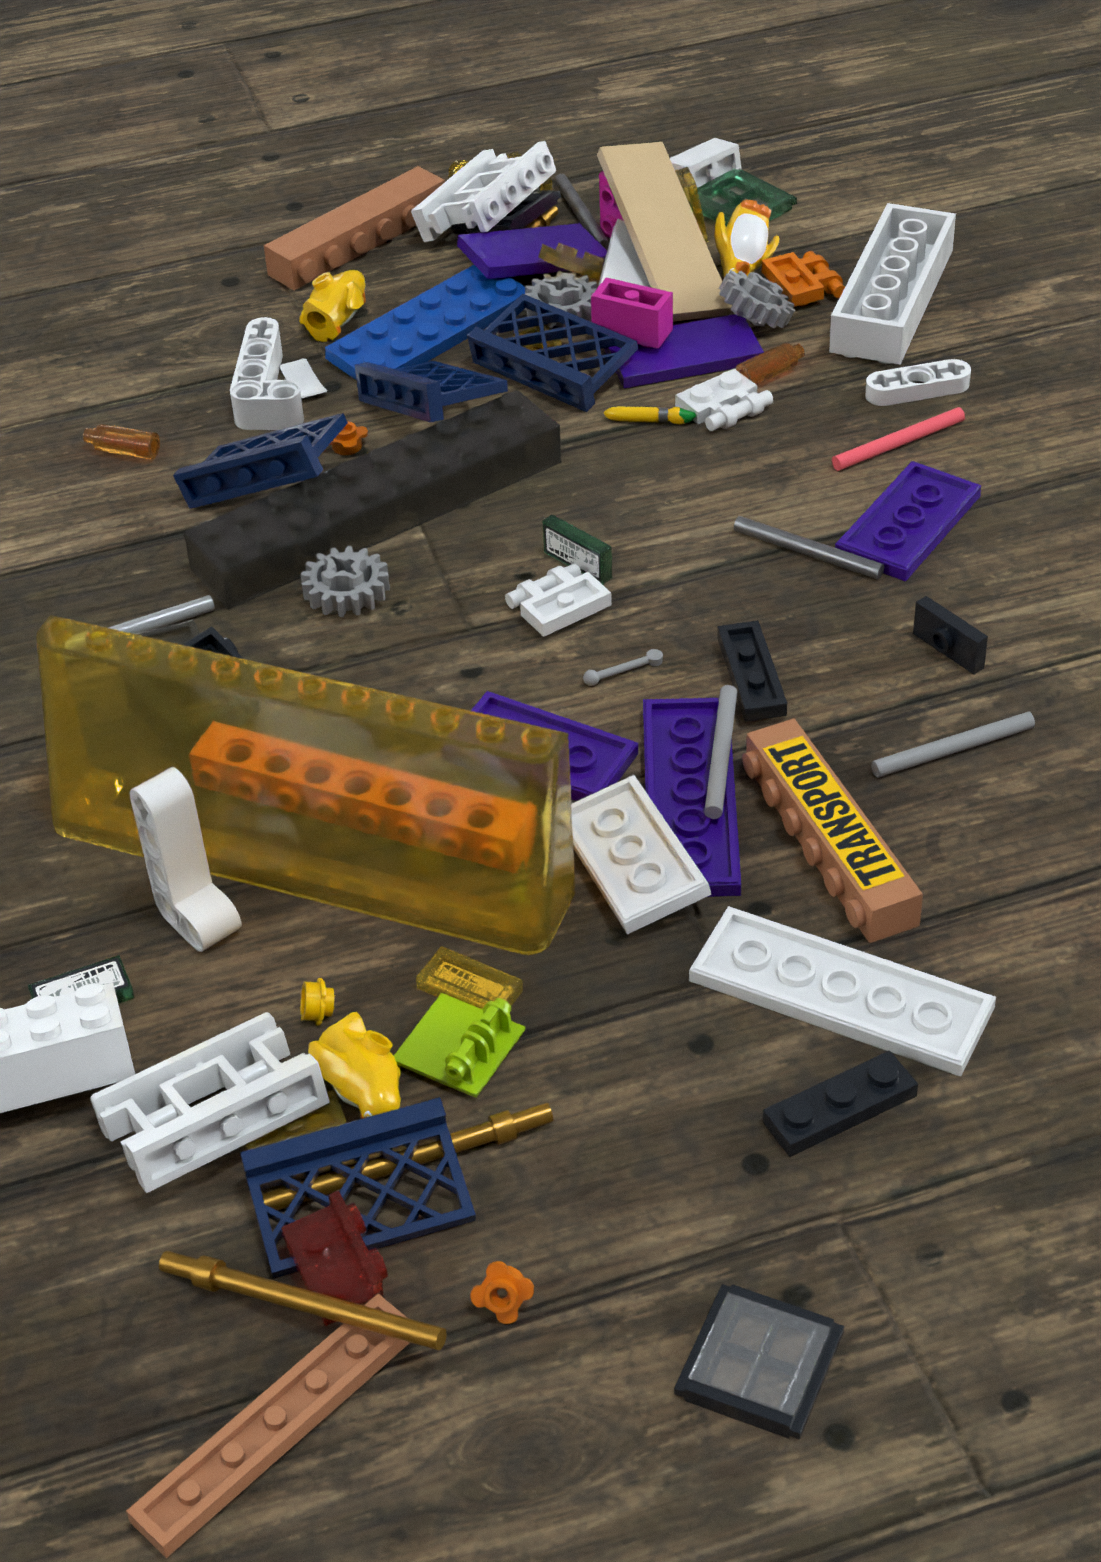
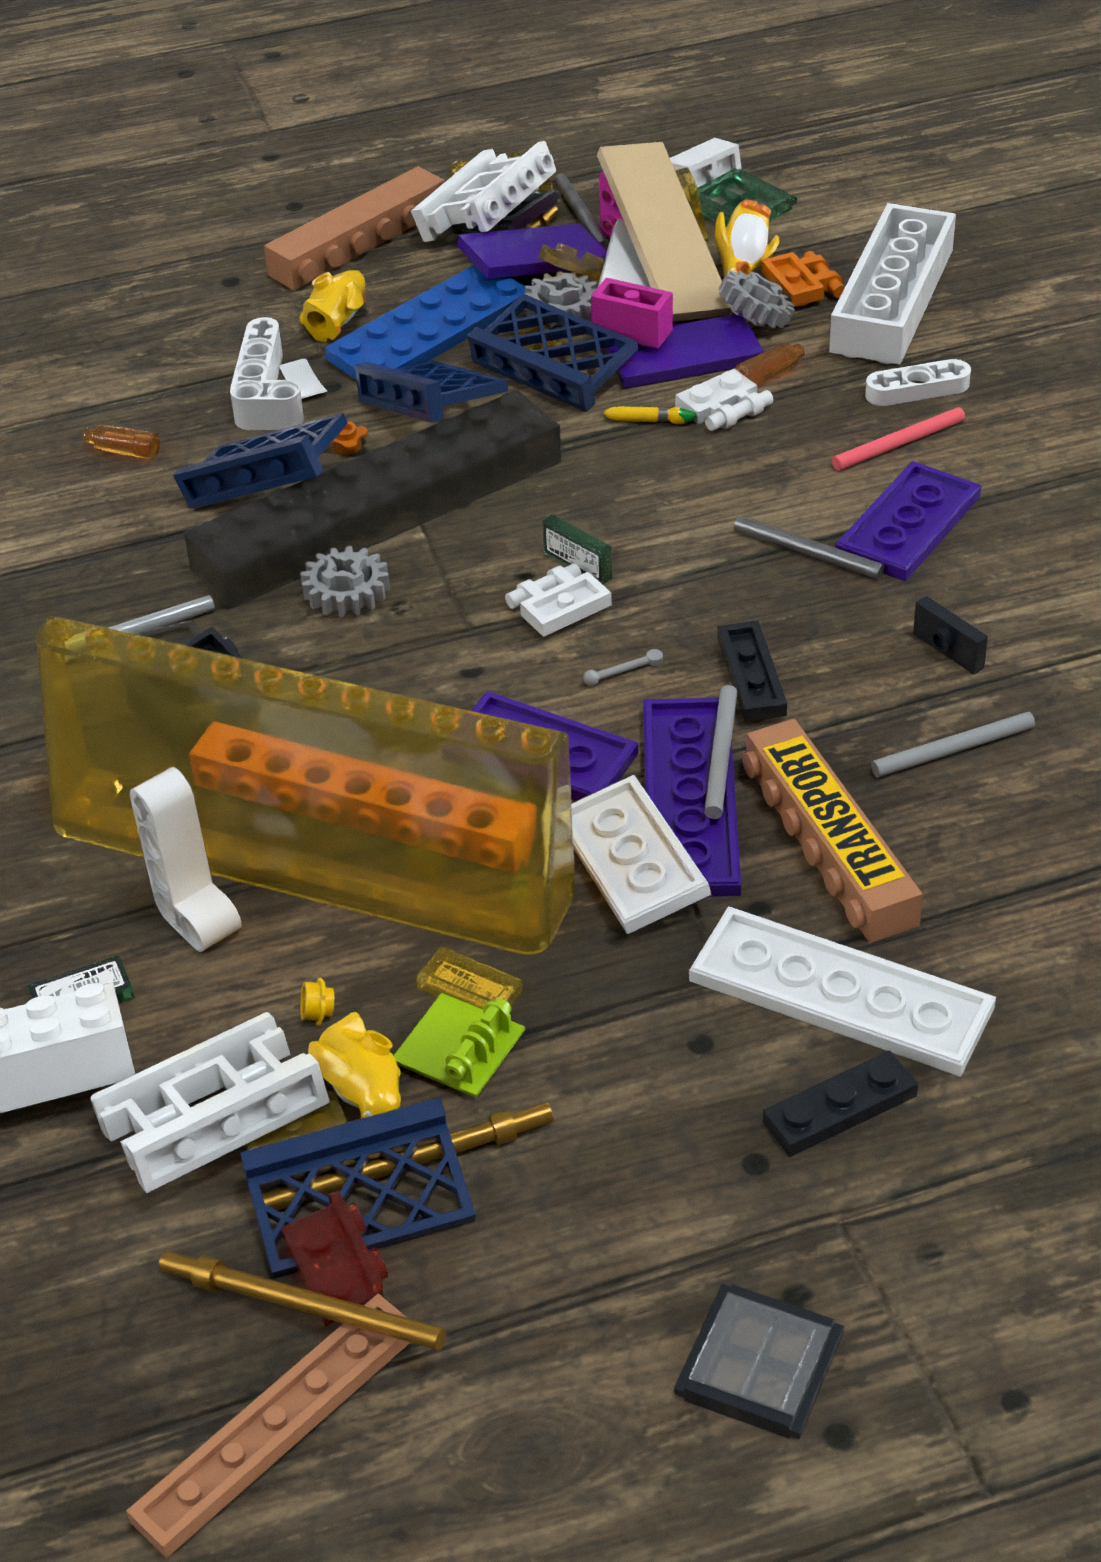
(502, 1277): orange plate -> none

